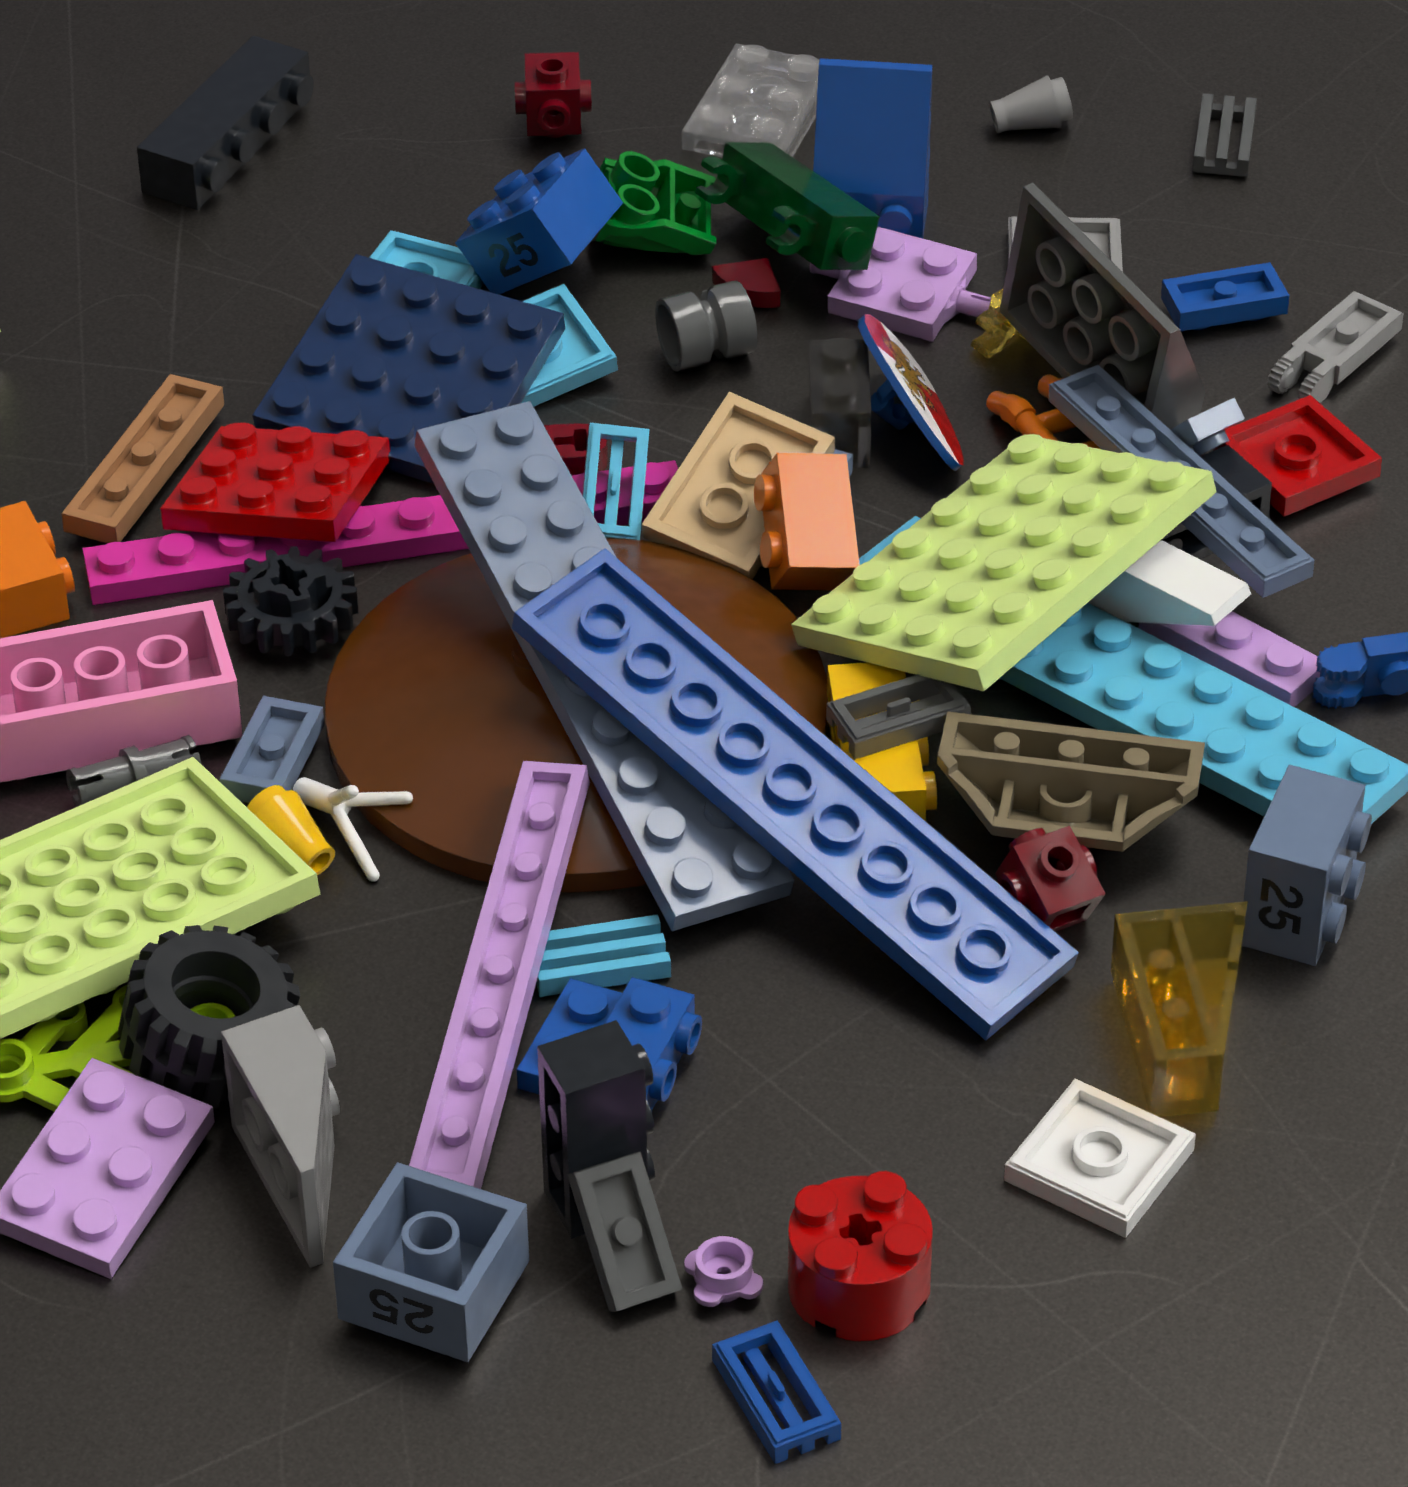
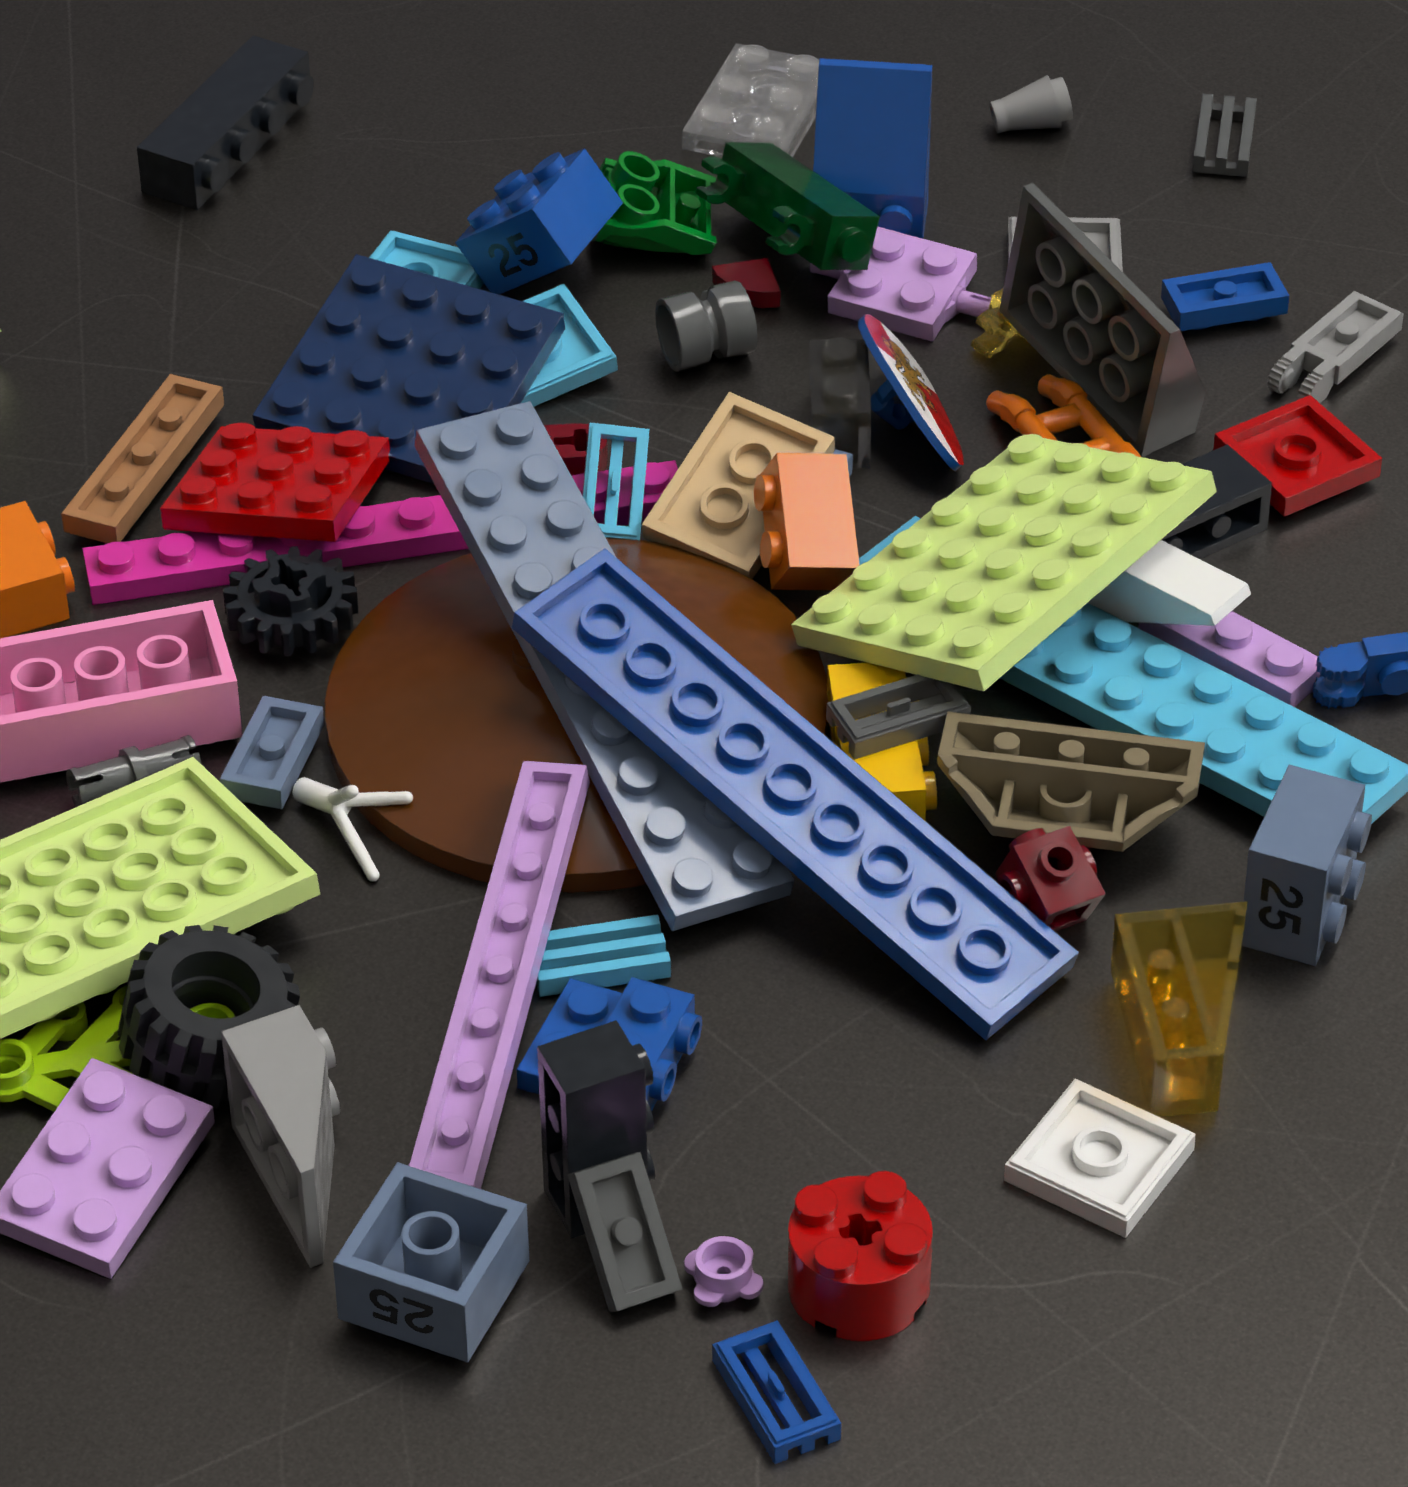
(291, 821): yellow cone -> none
(553, 94): dark red brick -> none
(1208, 428): plate -> none
(1225, 522): sand blue tile -> none

